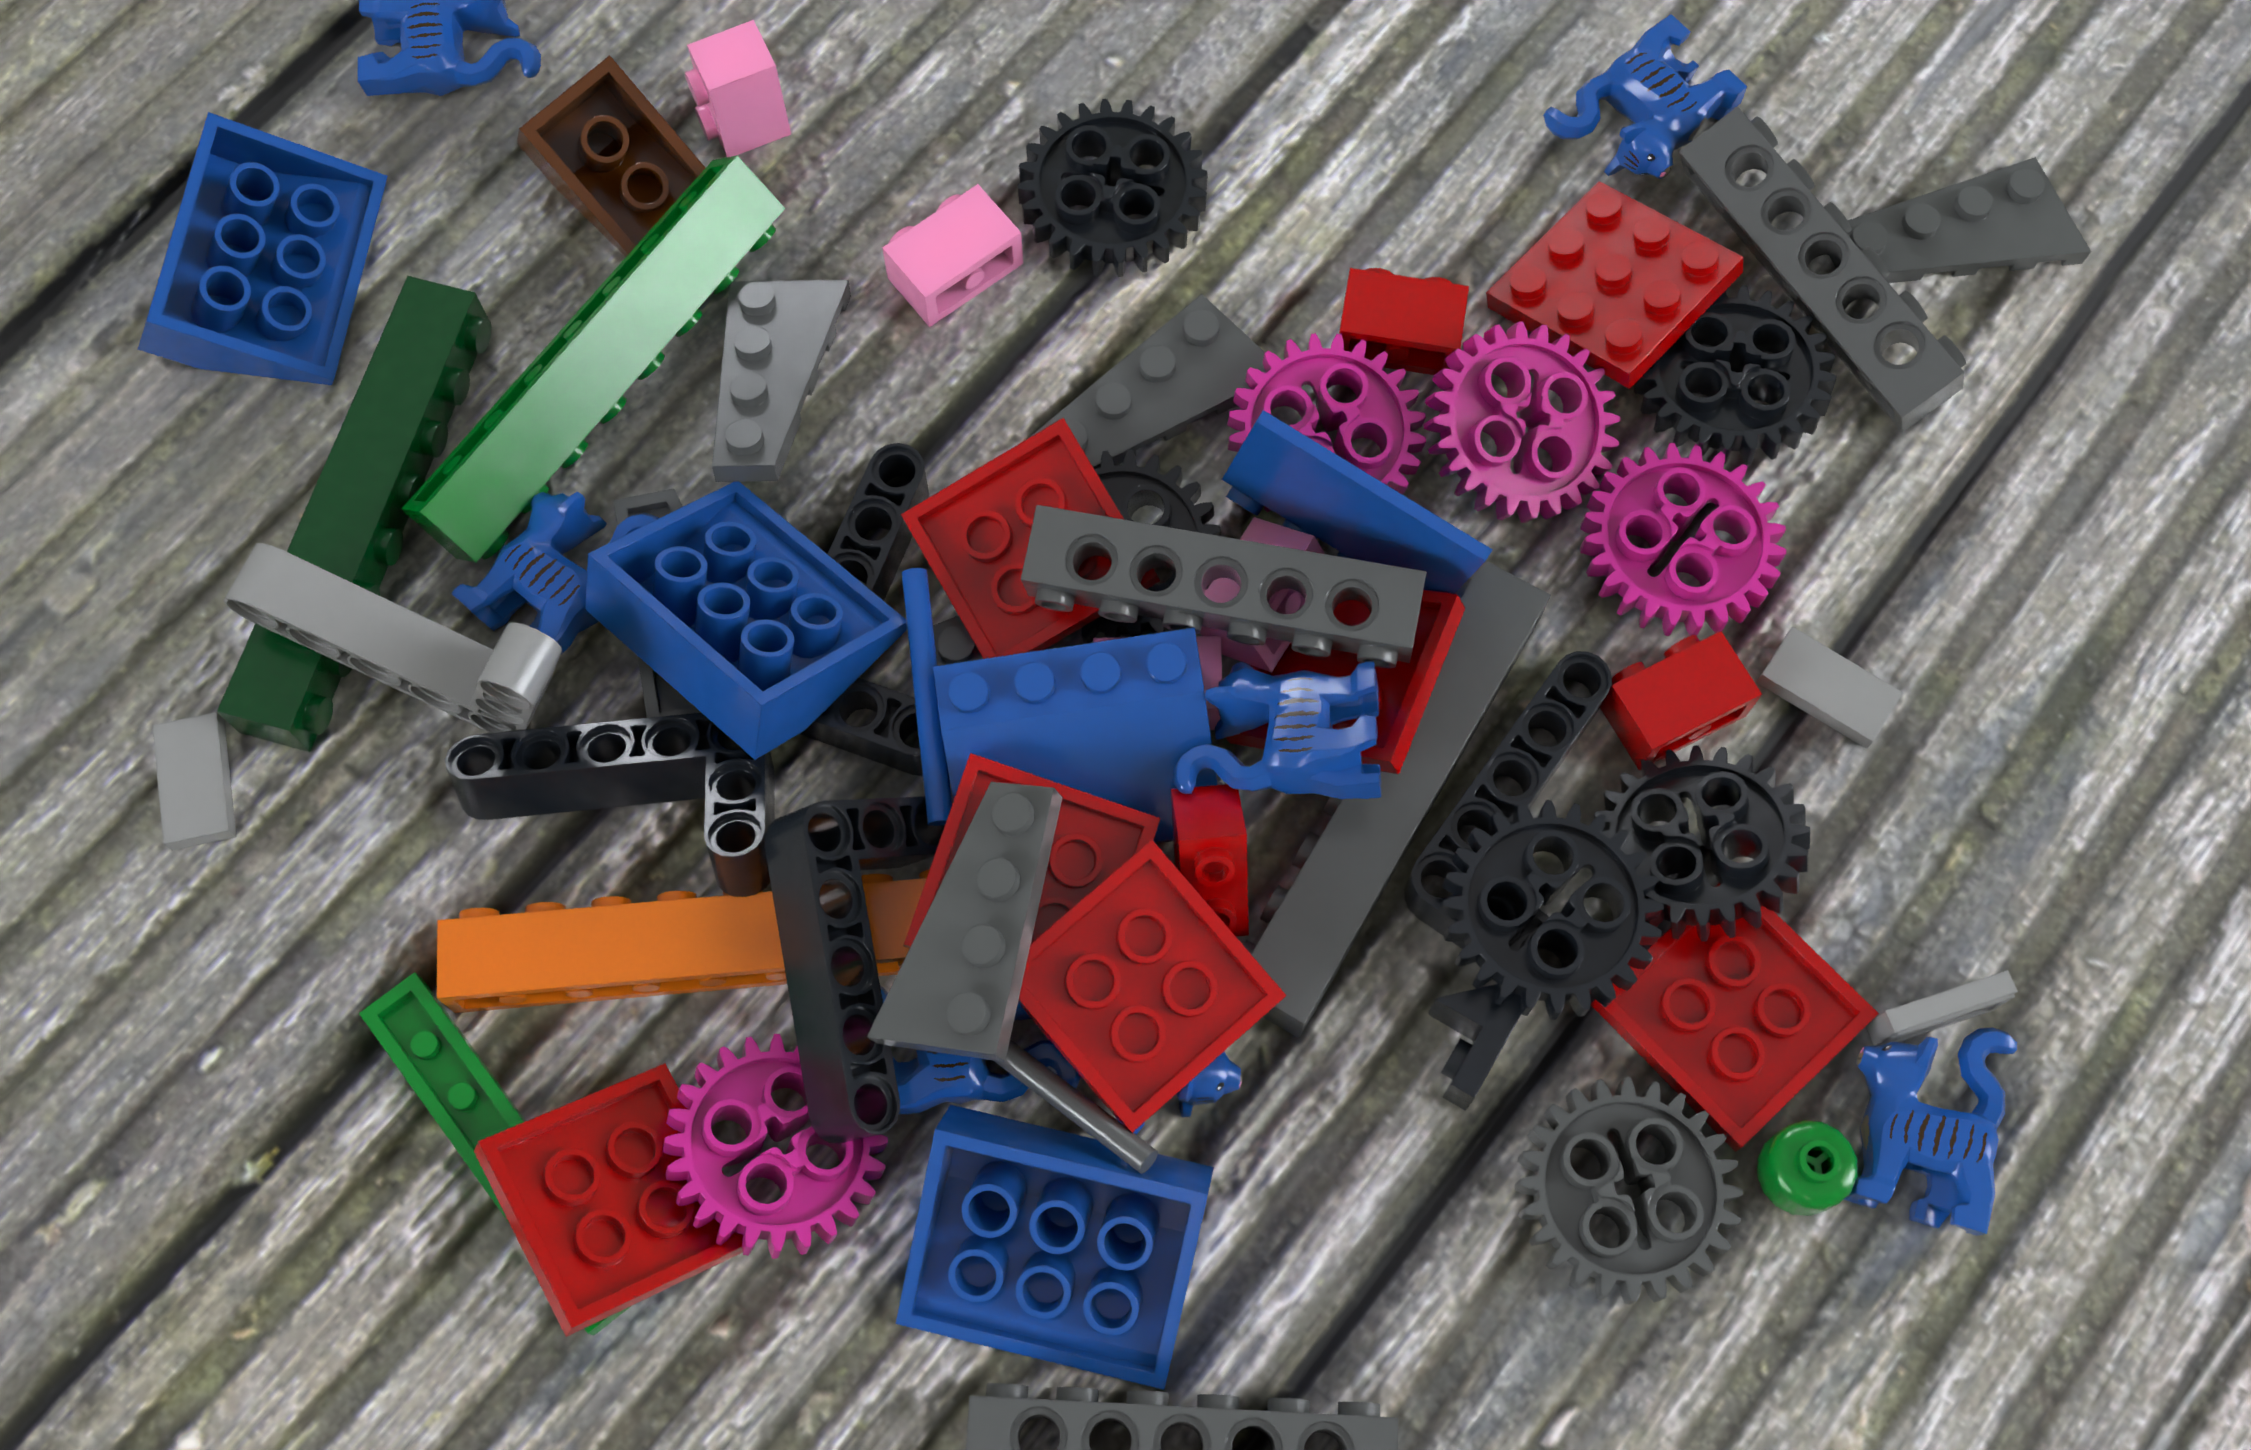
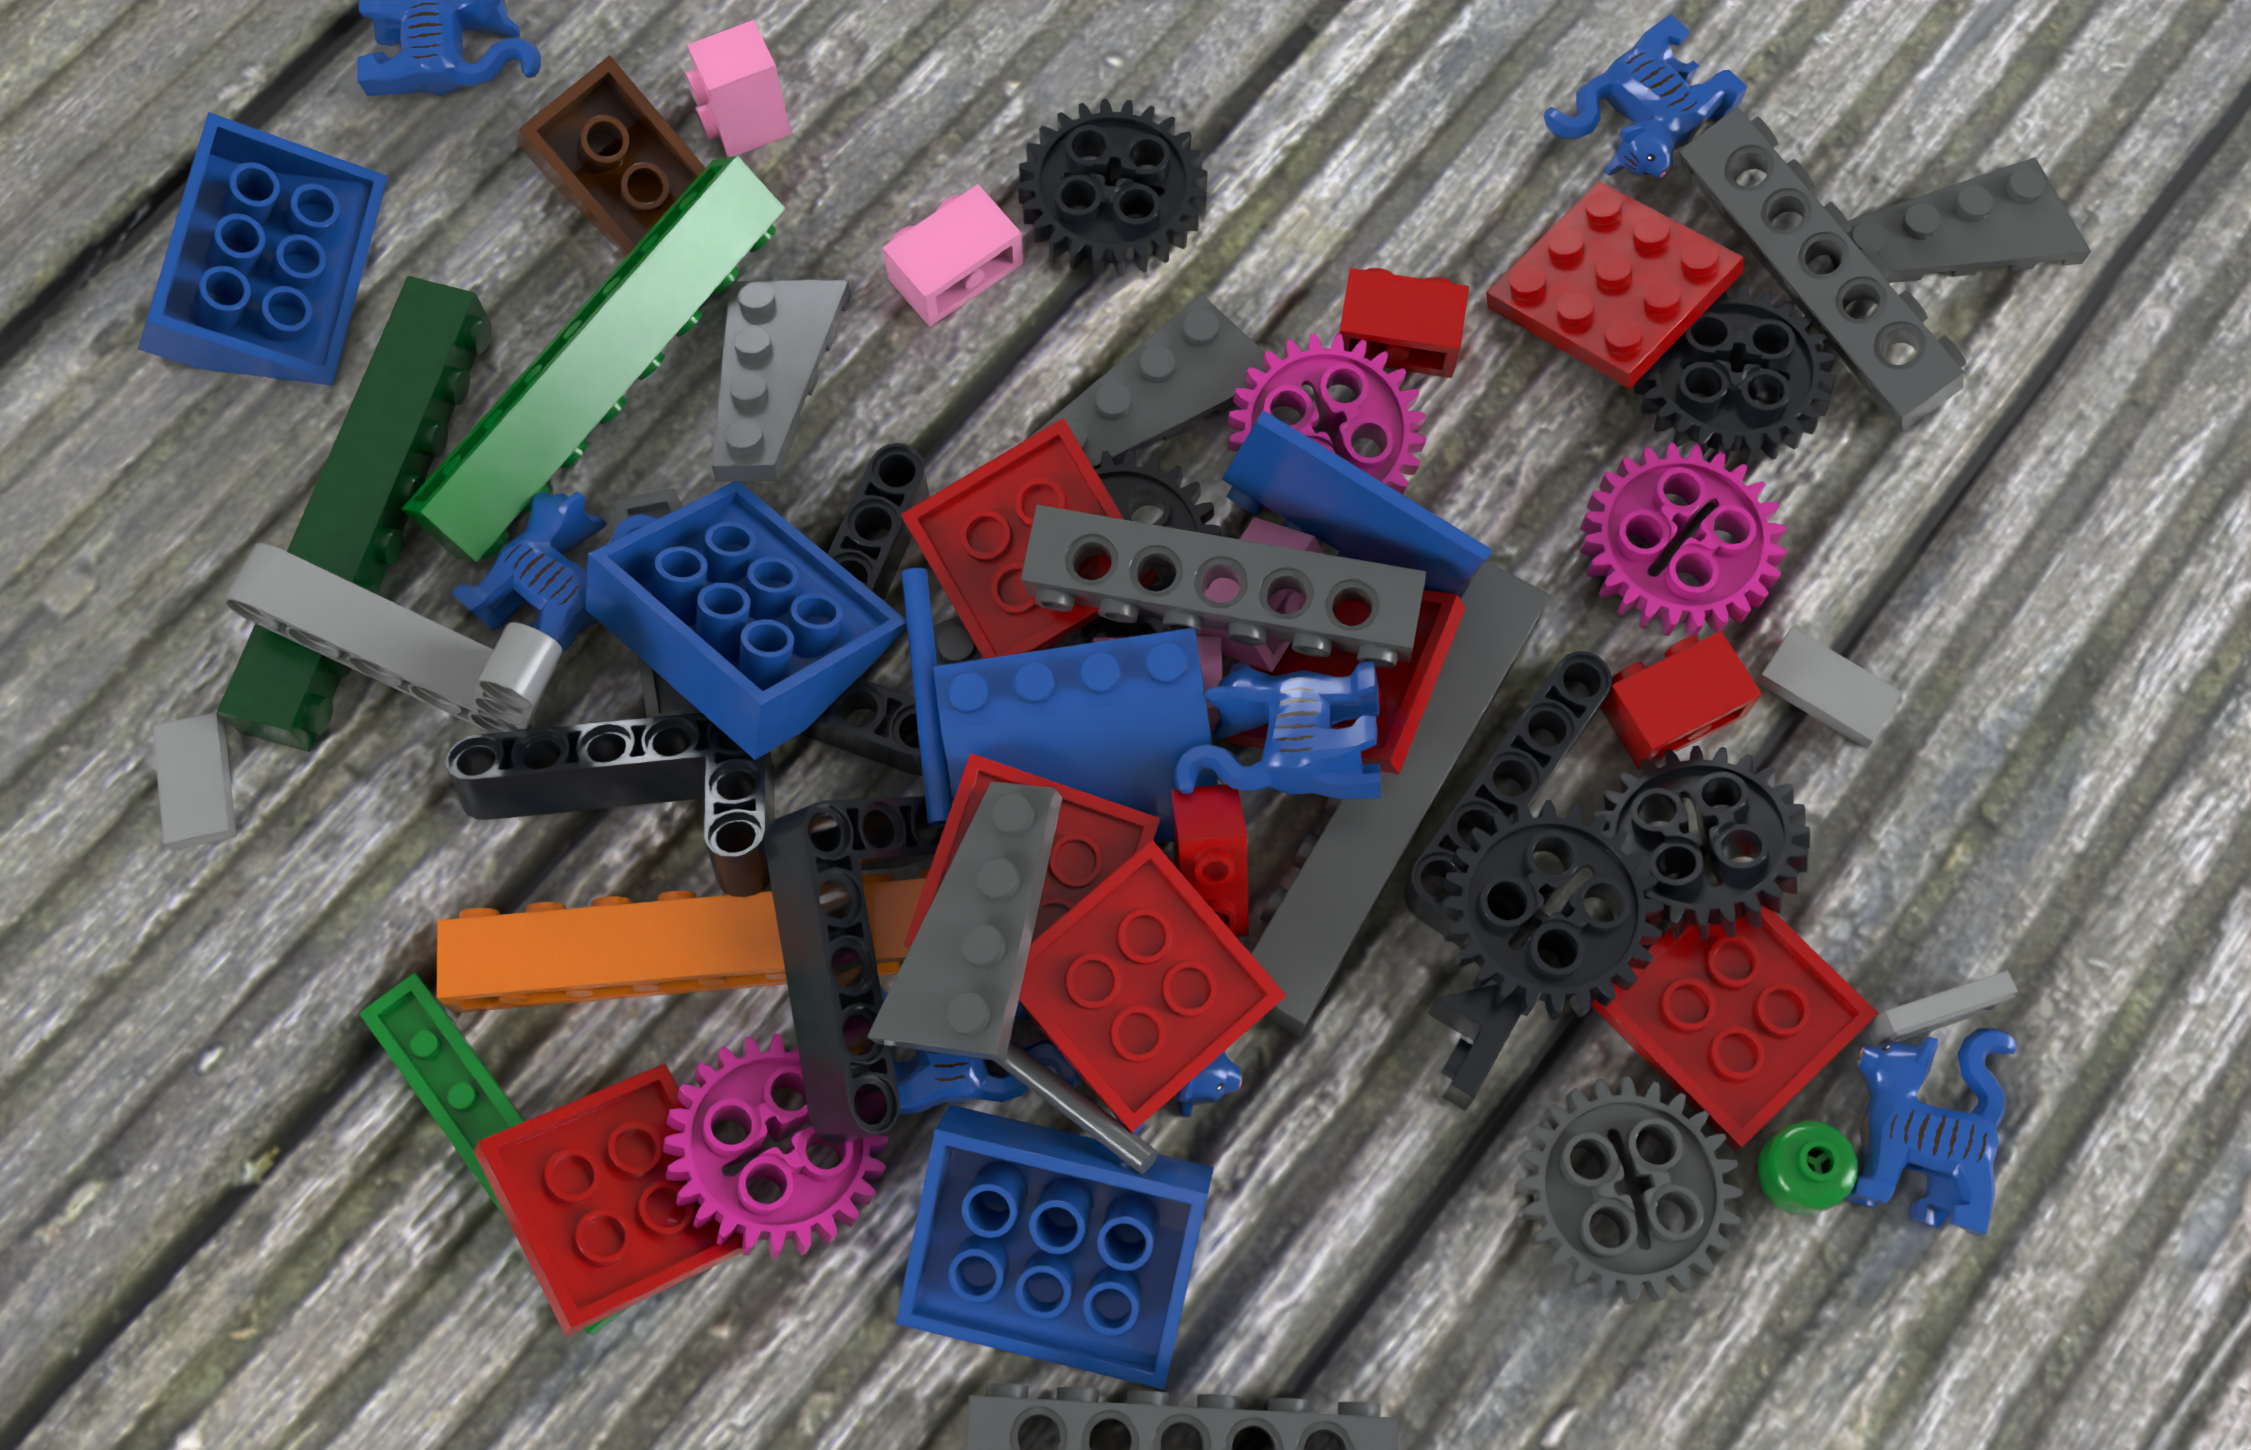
(1570, 437): dark pink gear -> none

